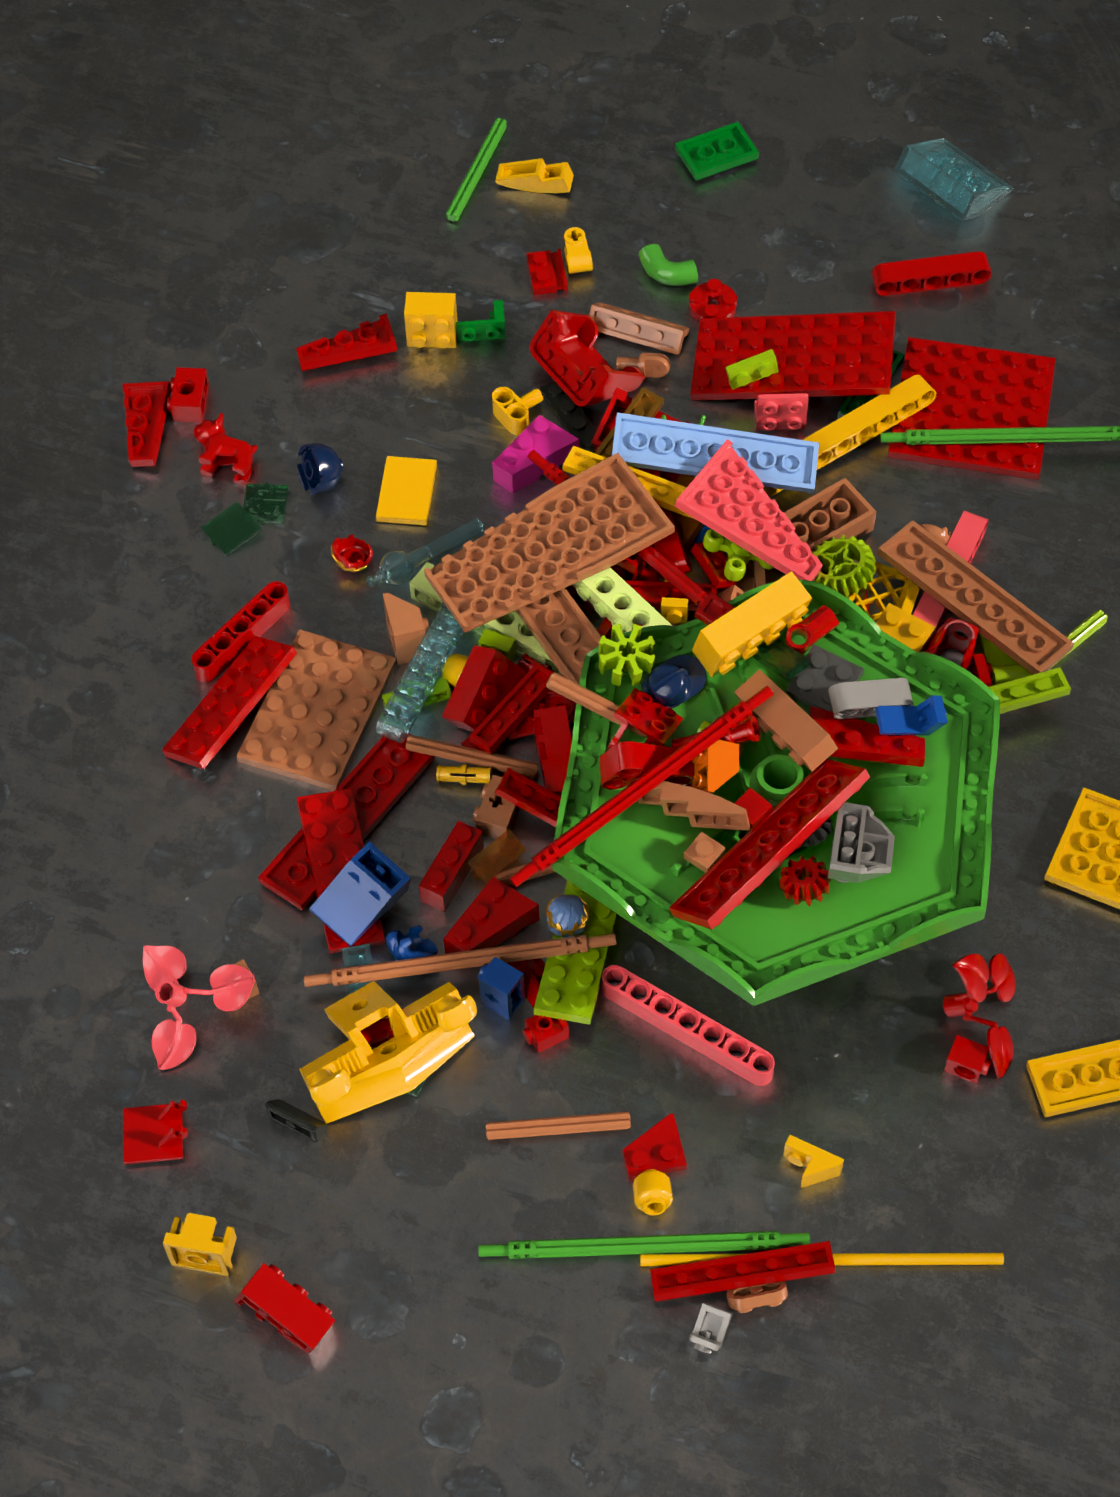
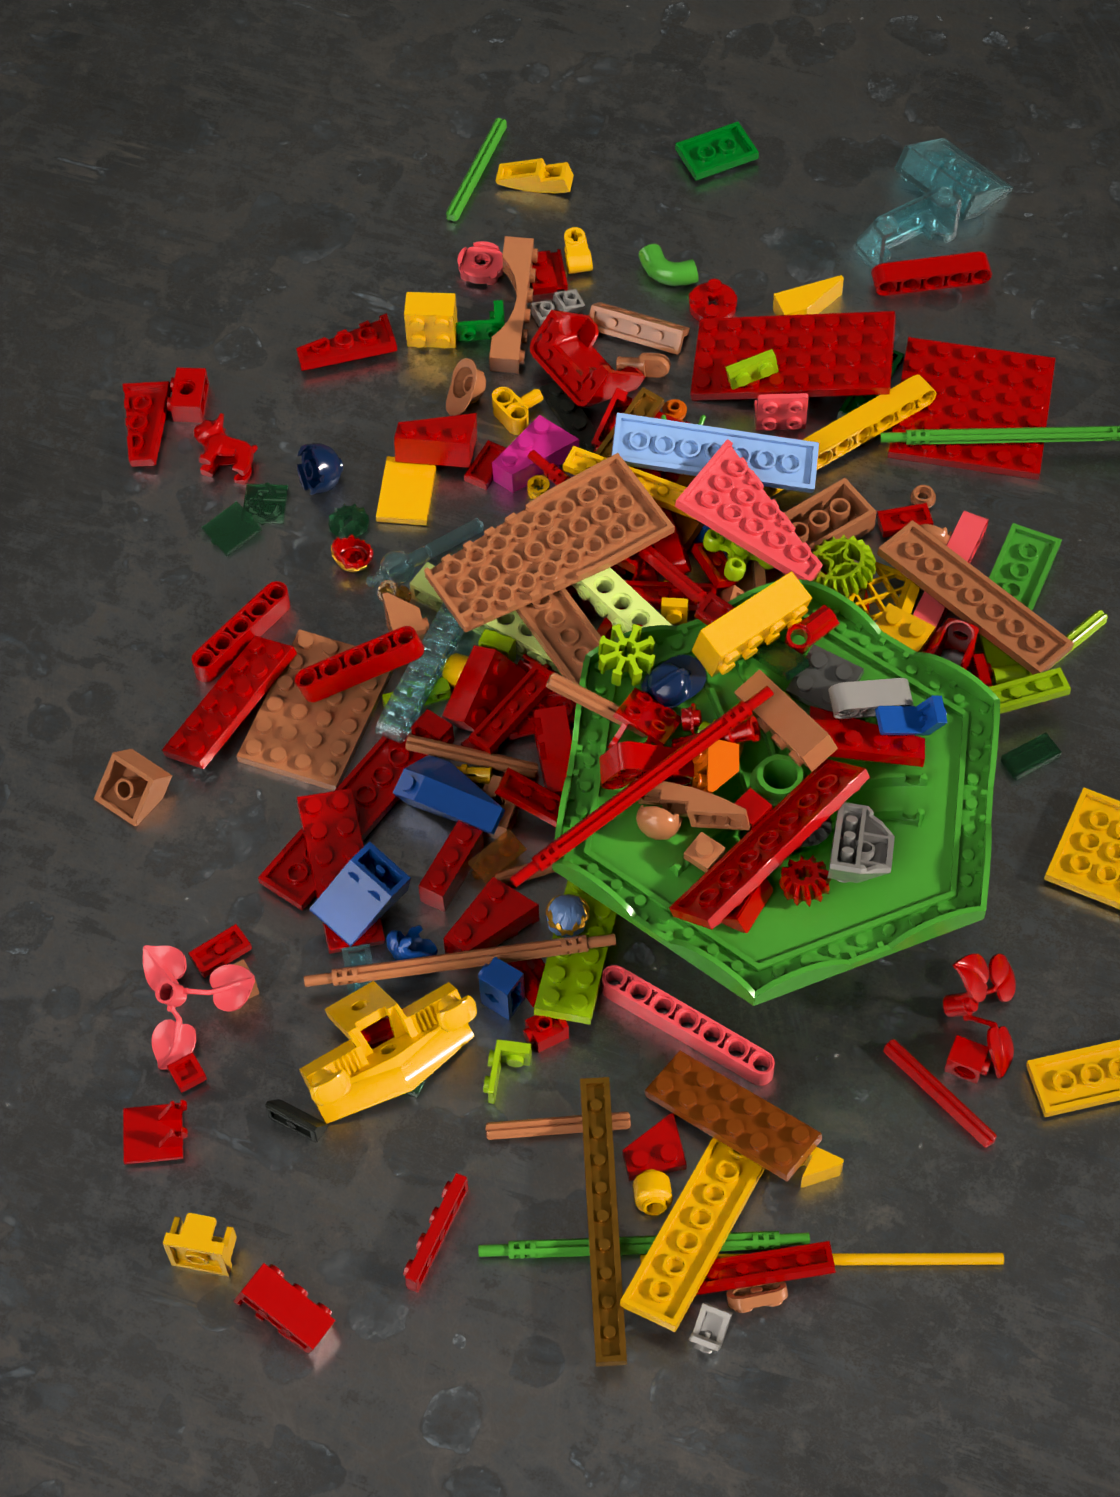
(132, 786): none -> nougat slope
(186, 1072): none -> red plate
(220, 950): none -> red plate
(356, 526): none -> clear green gear
(359, 664): none -> red beam
(391, 587): none -> clear orange bush
(430, 1242): none -> red plate
(433, 727): none -> red brick
(437, 440): none -> red wedge
(447, 792): none -> blue wedge
(466, 387): none -> nougat piece
(477, 273): none -> coral plate
(481, 469): none -> red tile
(507, 343): none -> nougat arch
(509, 1052): none -> lime bracket
(537, 480): none -> yellow bush
(562, 301): none -> light grey slope
(603, 1222): none -> pearl gold plate
(657, 822): none -> nougat hair
(680, 406): none -> orange plate
(691, 718): none -> red plate
(692, 1236): none -> yellow plate
(733, 1115): none -> dark orange plate
(745, 914): none -> red slope
(808, 298): none -> yellow slope
(894, 519): none -> red plate
(925, 492): none -> nougat plate
(930, 214): none -> clear light blue windscreen
(940, 1093): none -> red axle
(1025, 563): none -> bright green plate
(1031, 756): none -> clear green tile

